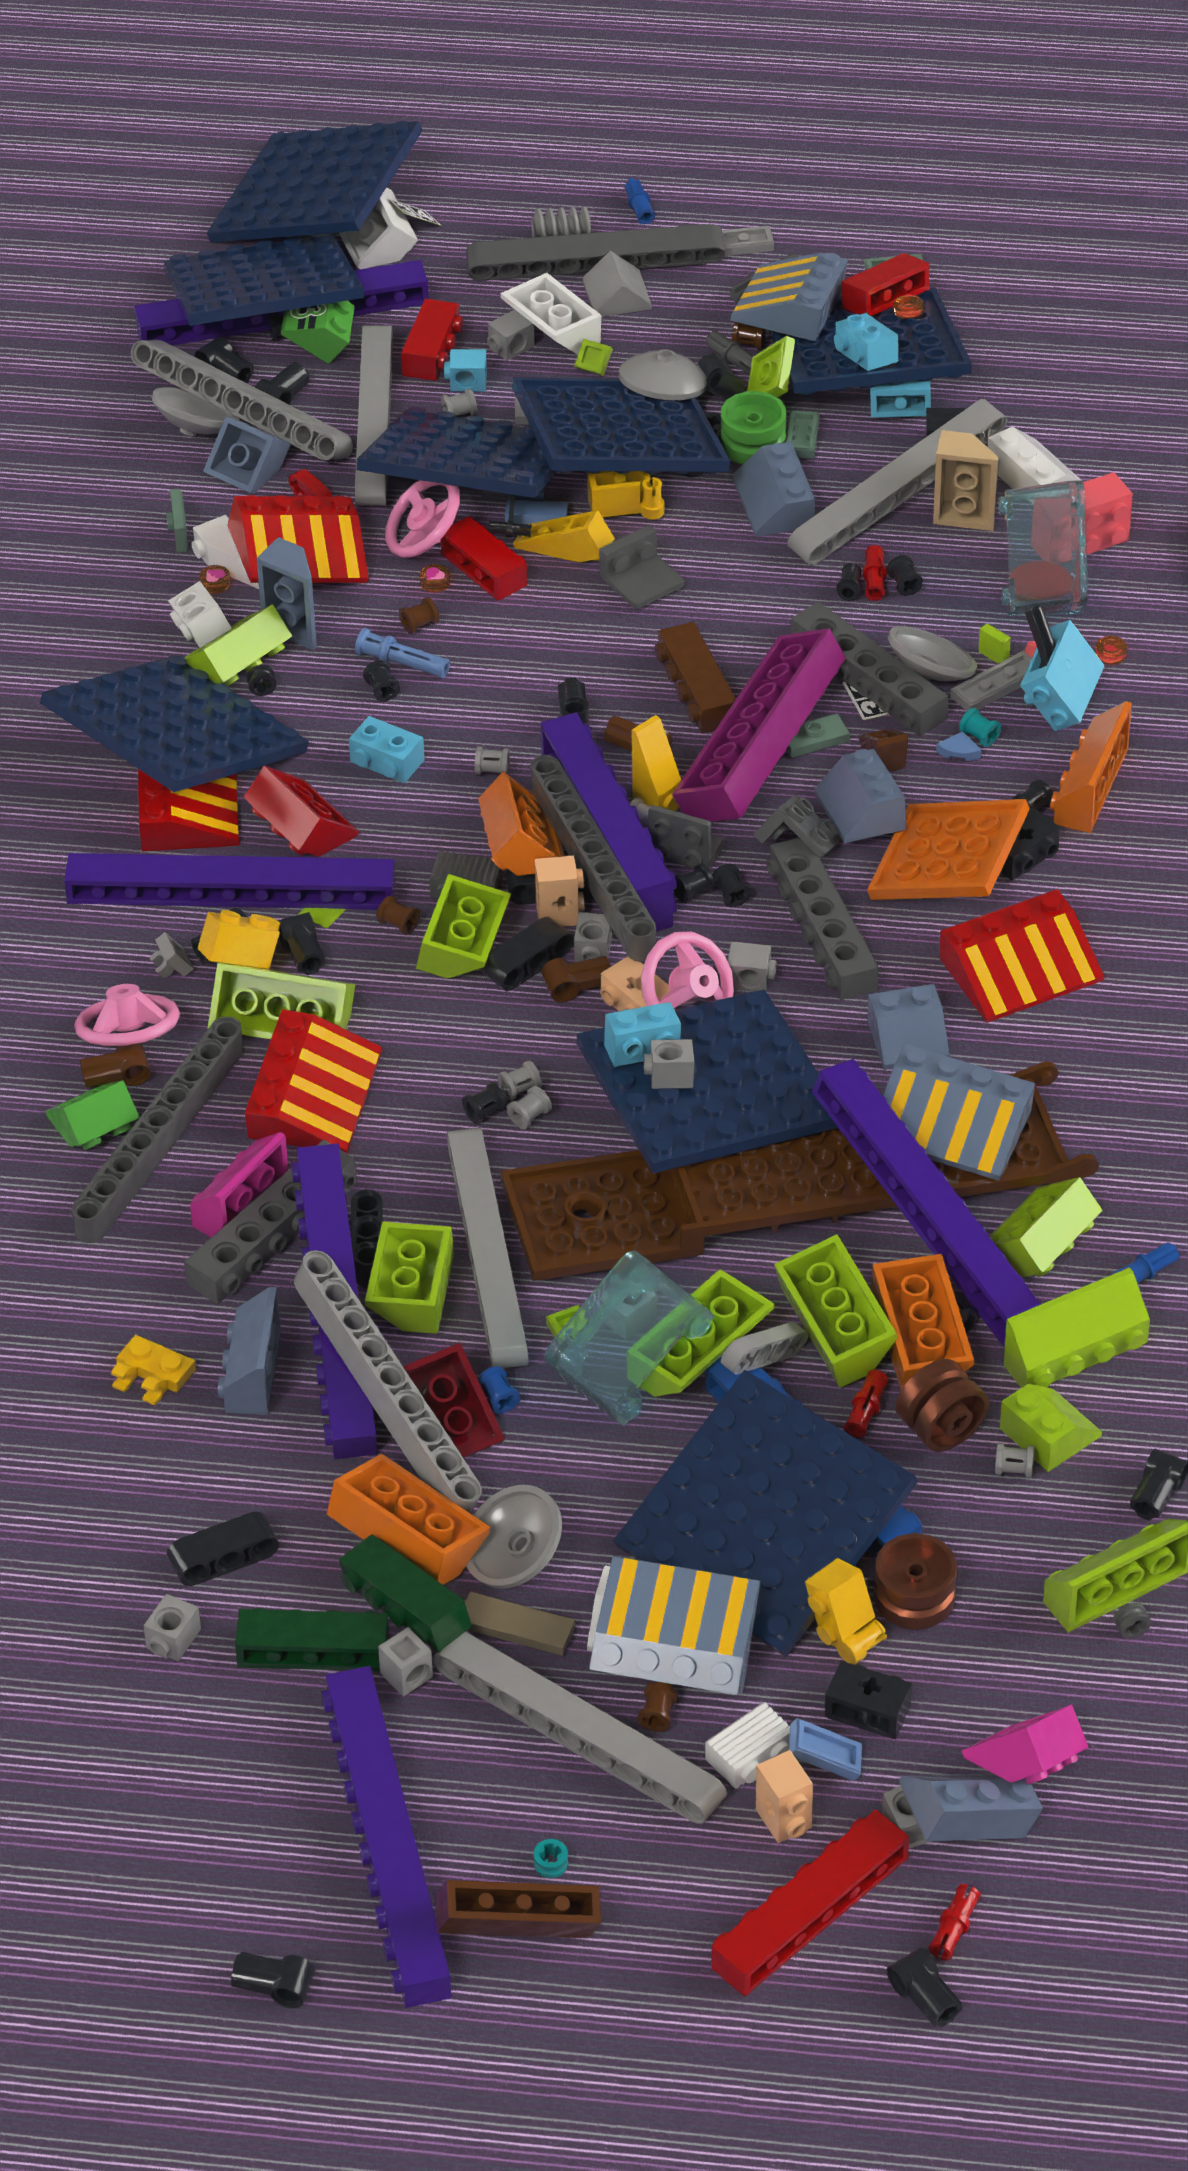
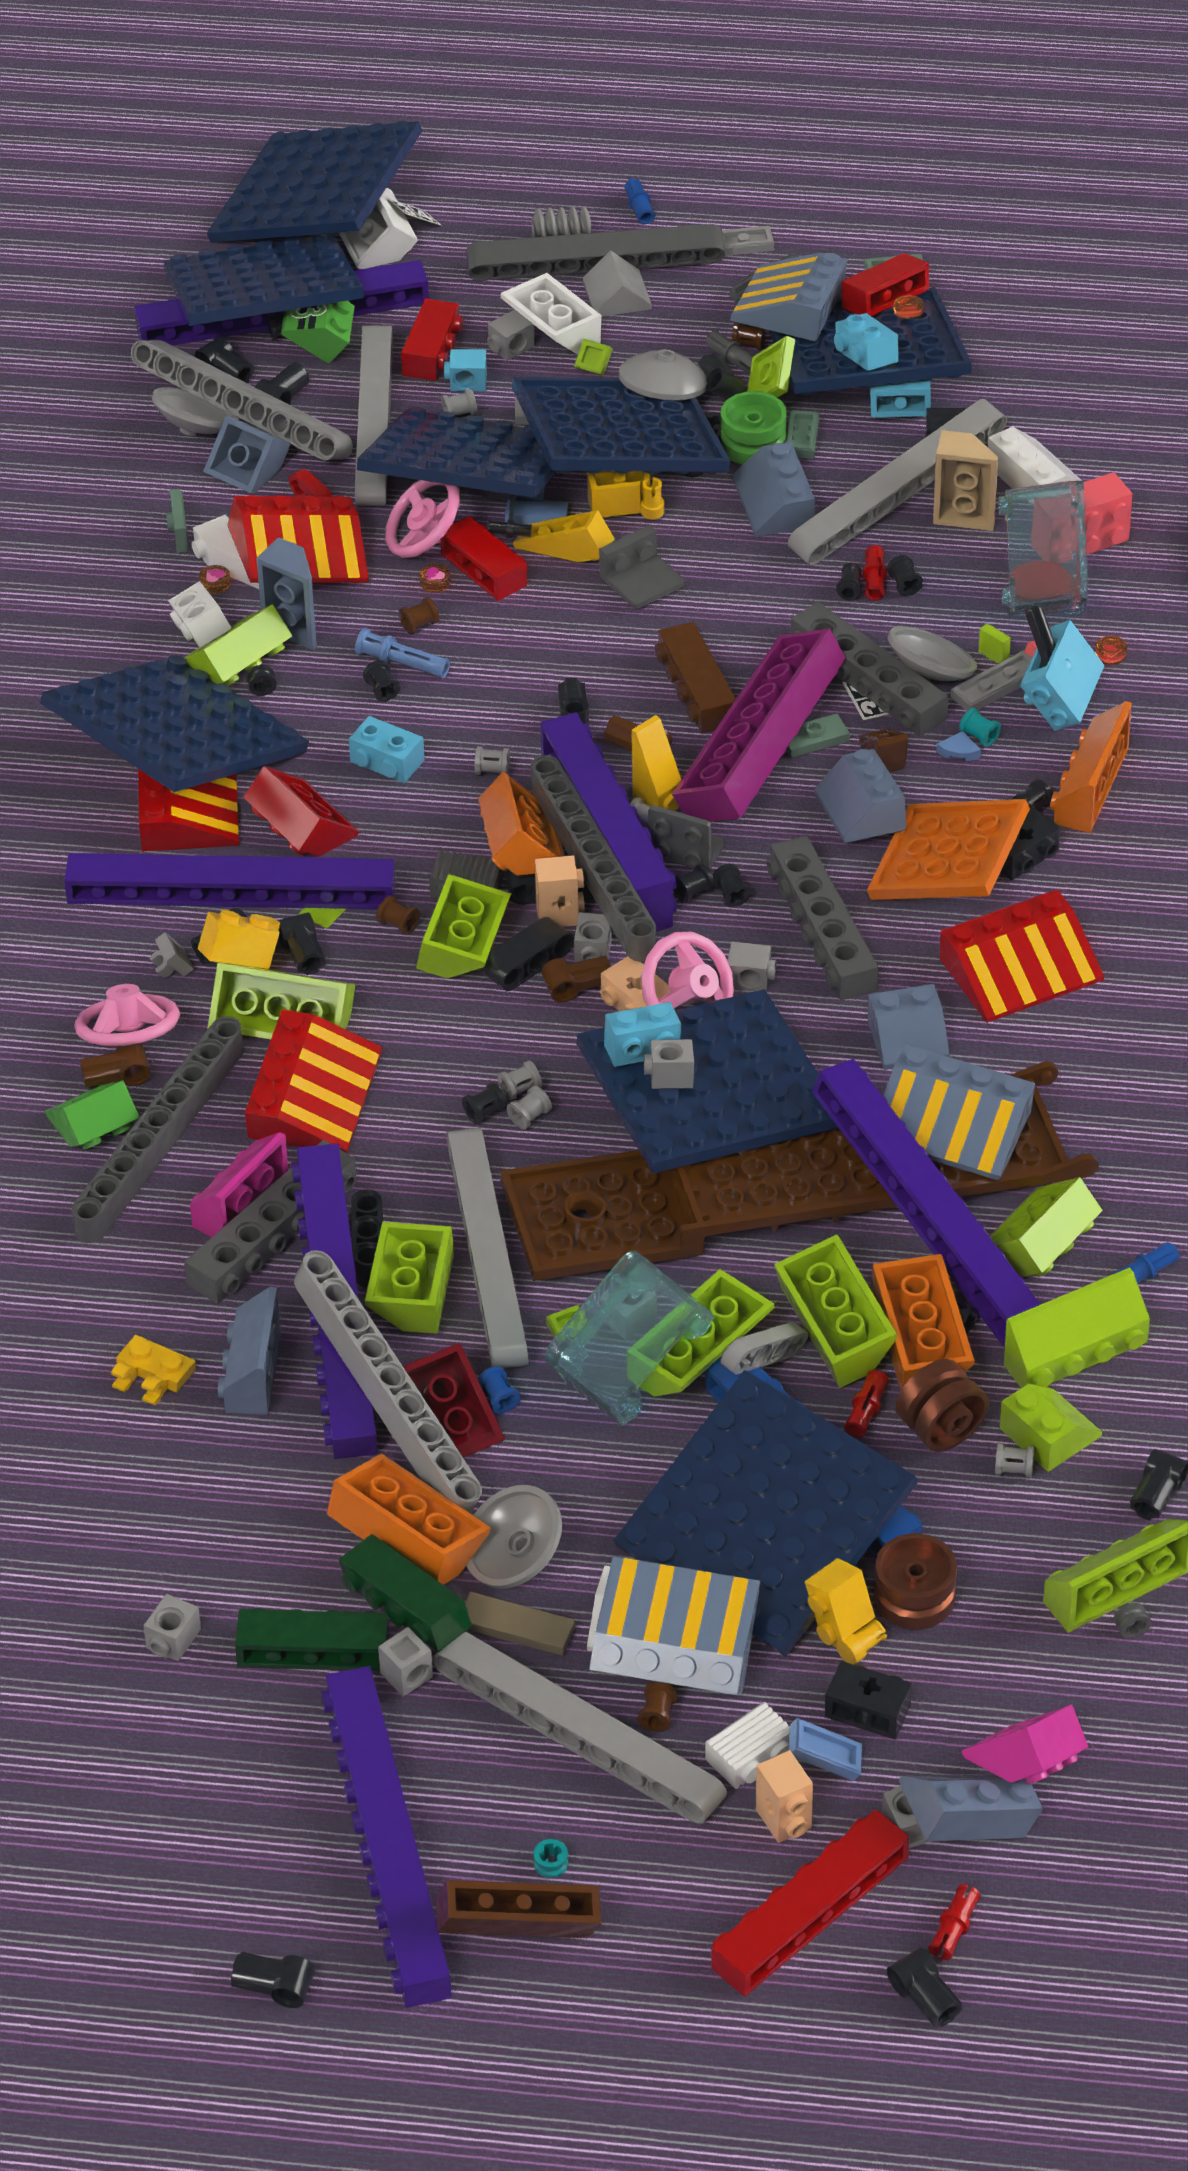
(222, 1548): black beam -> none
(800, 818): dark grey bracket -> none

